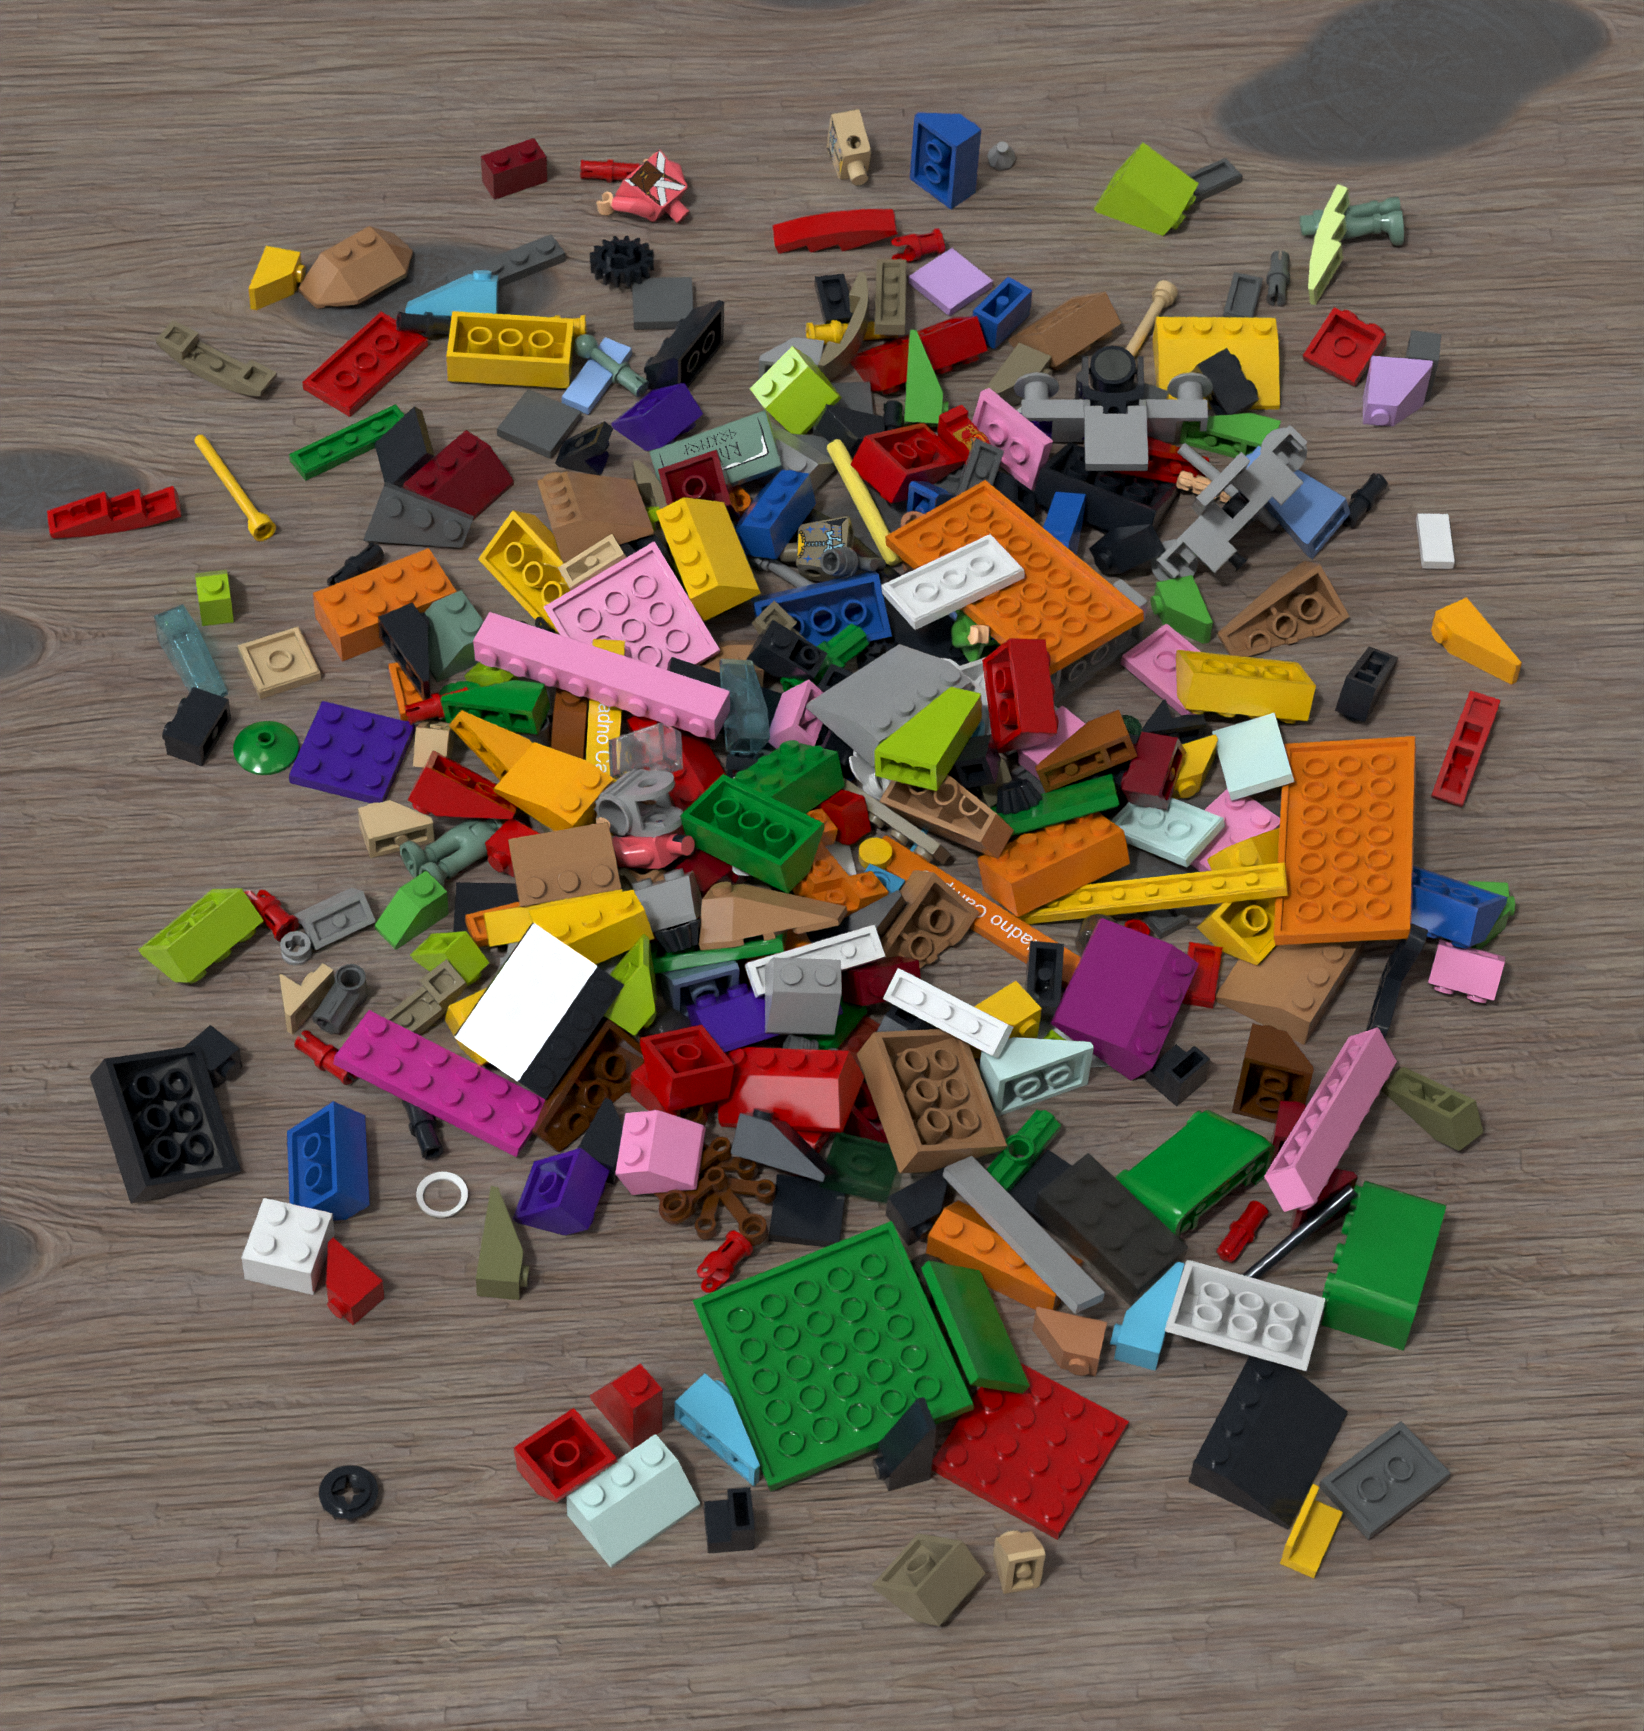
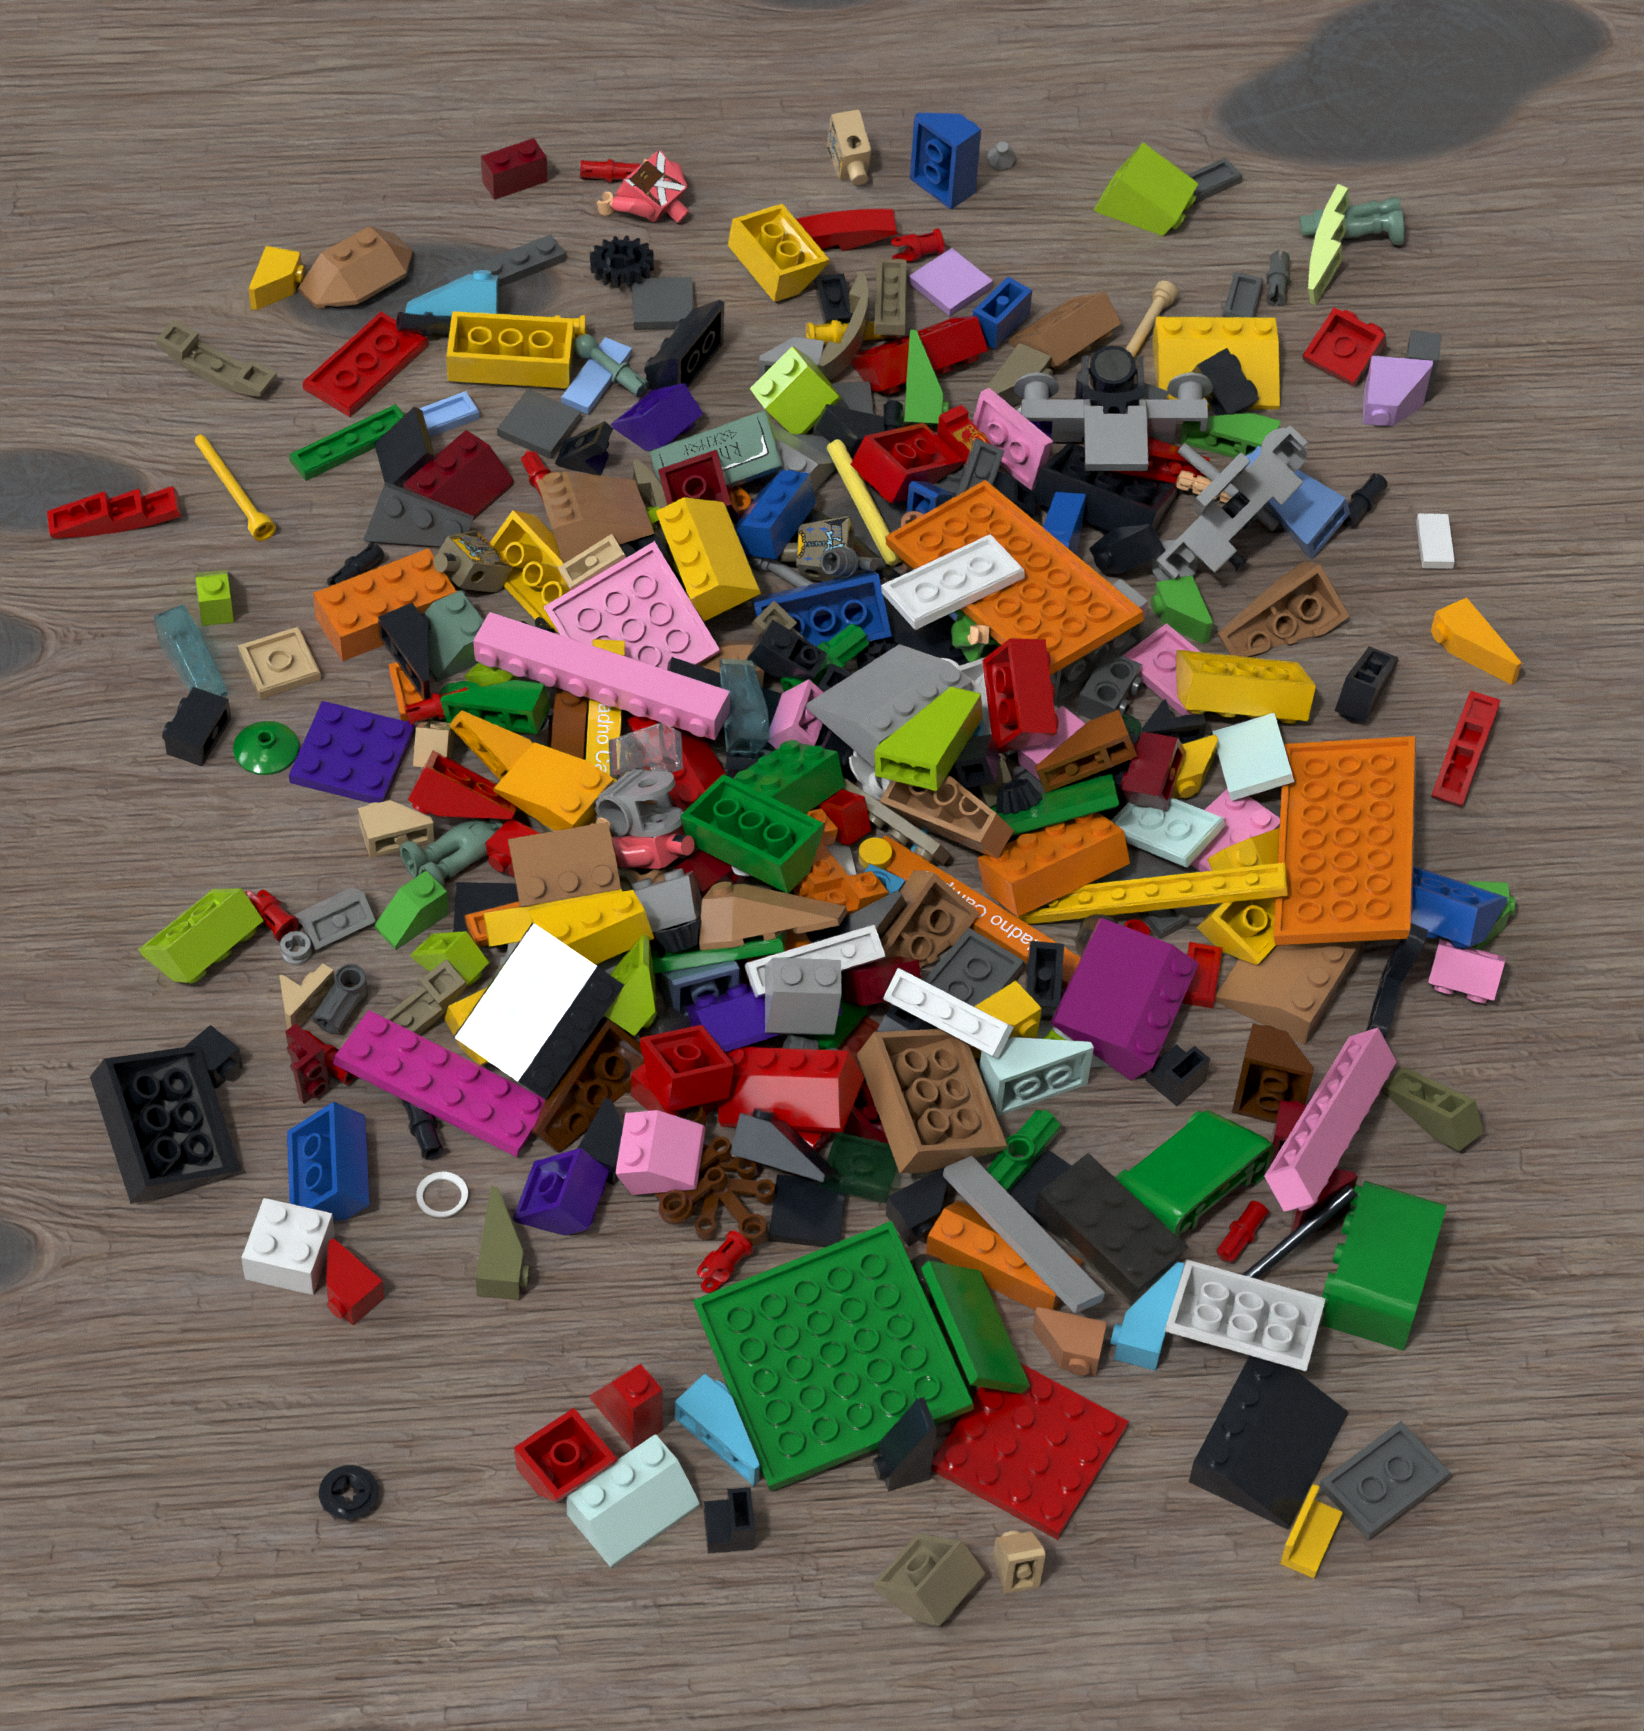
(307, 1064): none -> dark red bracket
(450, 413): none -> light blue tile
(472, 562): none -> dark tan torso
(534, 468): none -> red axle
(776, 251): none -> yellow slope
(975, 969): none -> dark grey plate
(1110, 686): none -> dark grey brick

